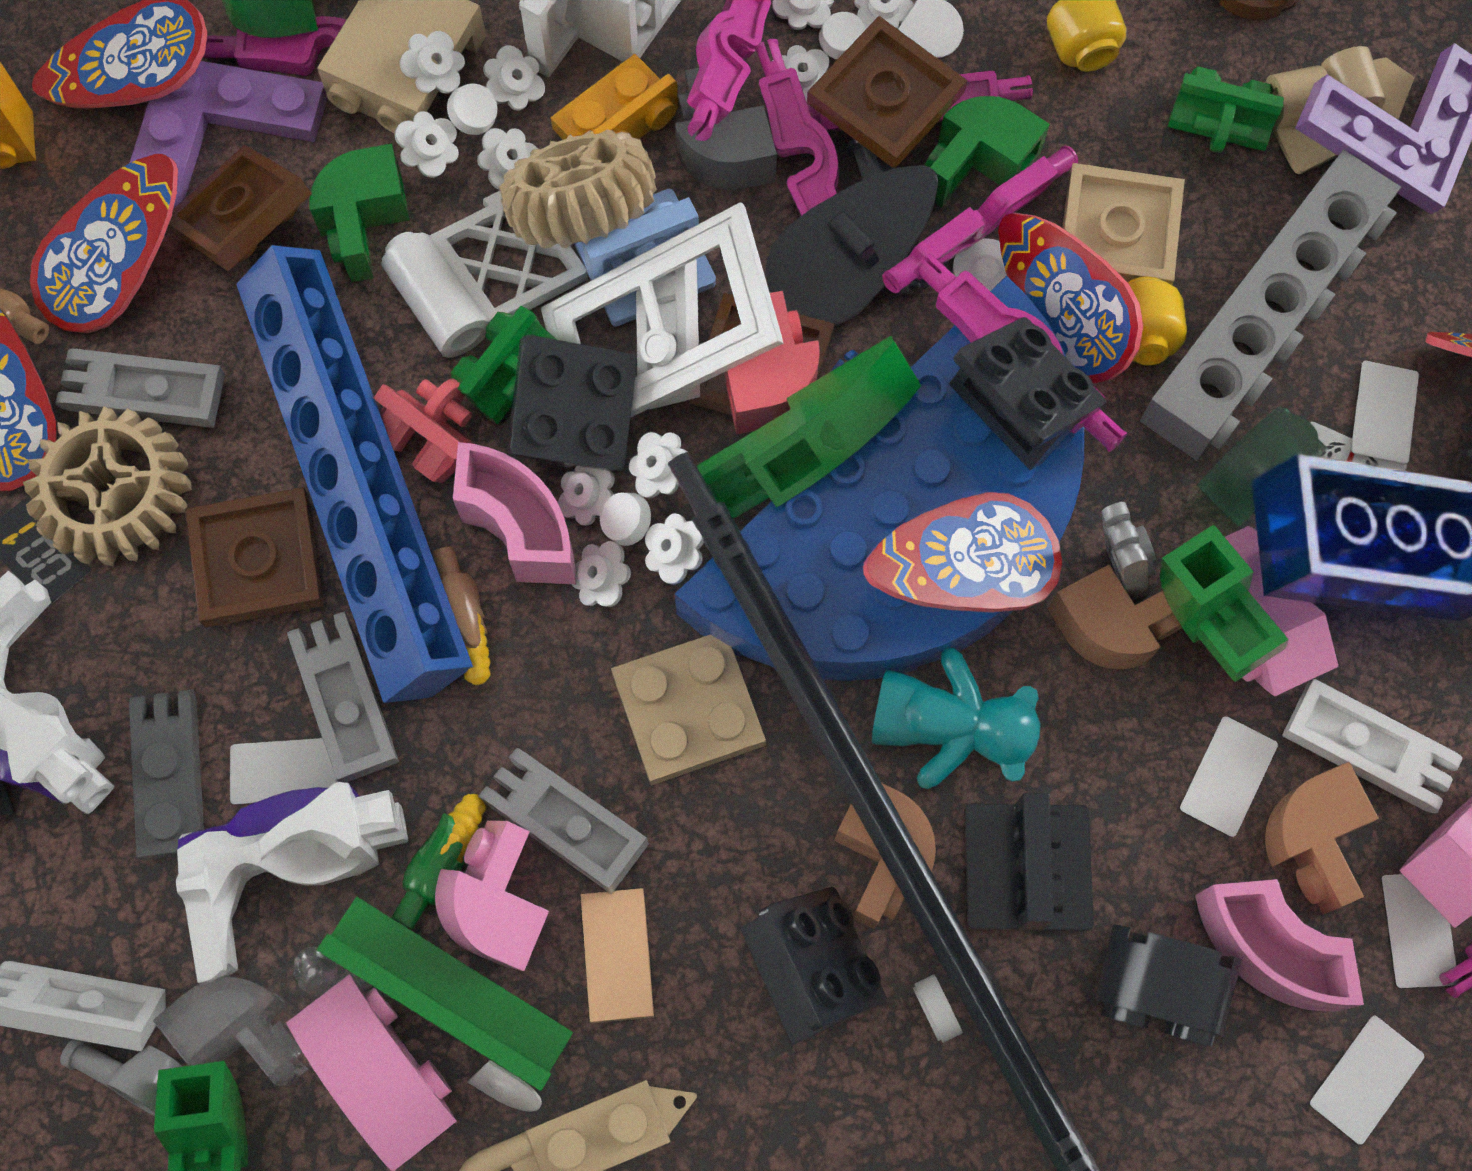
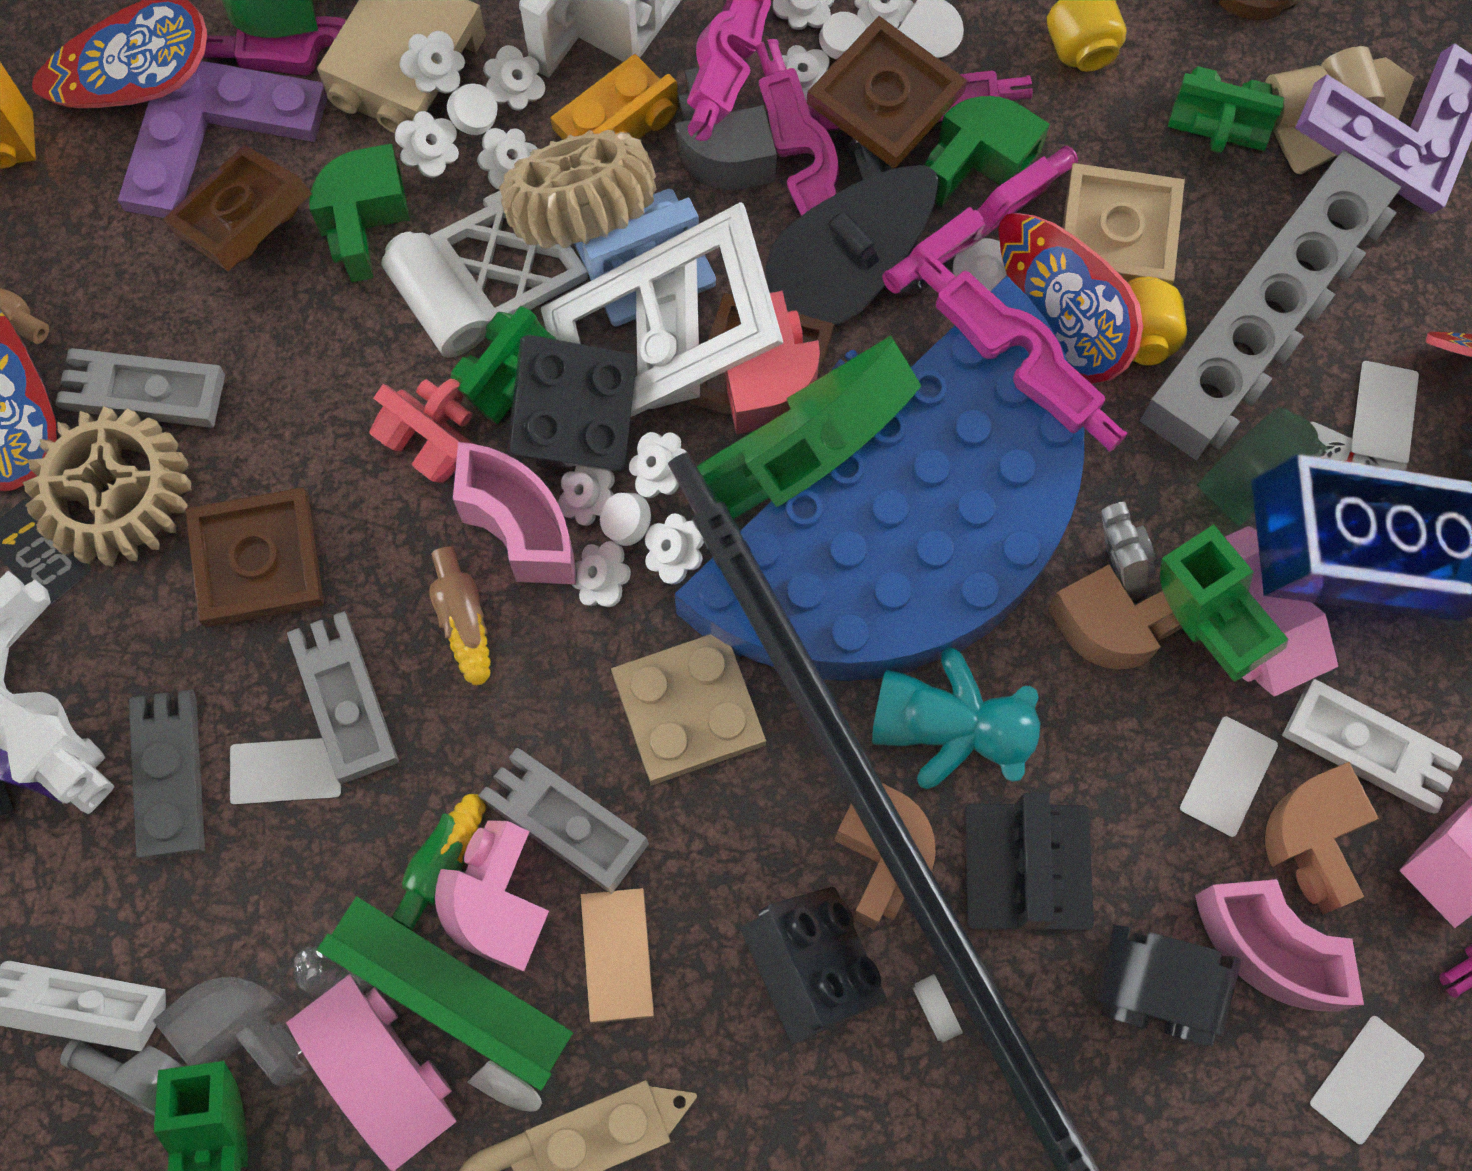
(104, 246): shield -> none
(295, 835): white hips -> none
(353, 476): blue brick -> none
(970, 556): shield -> none
(1024, 389): black bracket -> none
(1417, 934): white sticker -> none

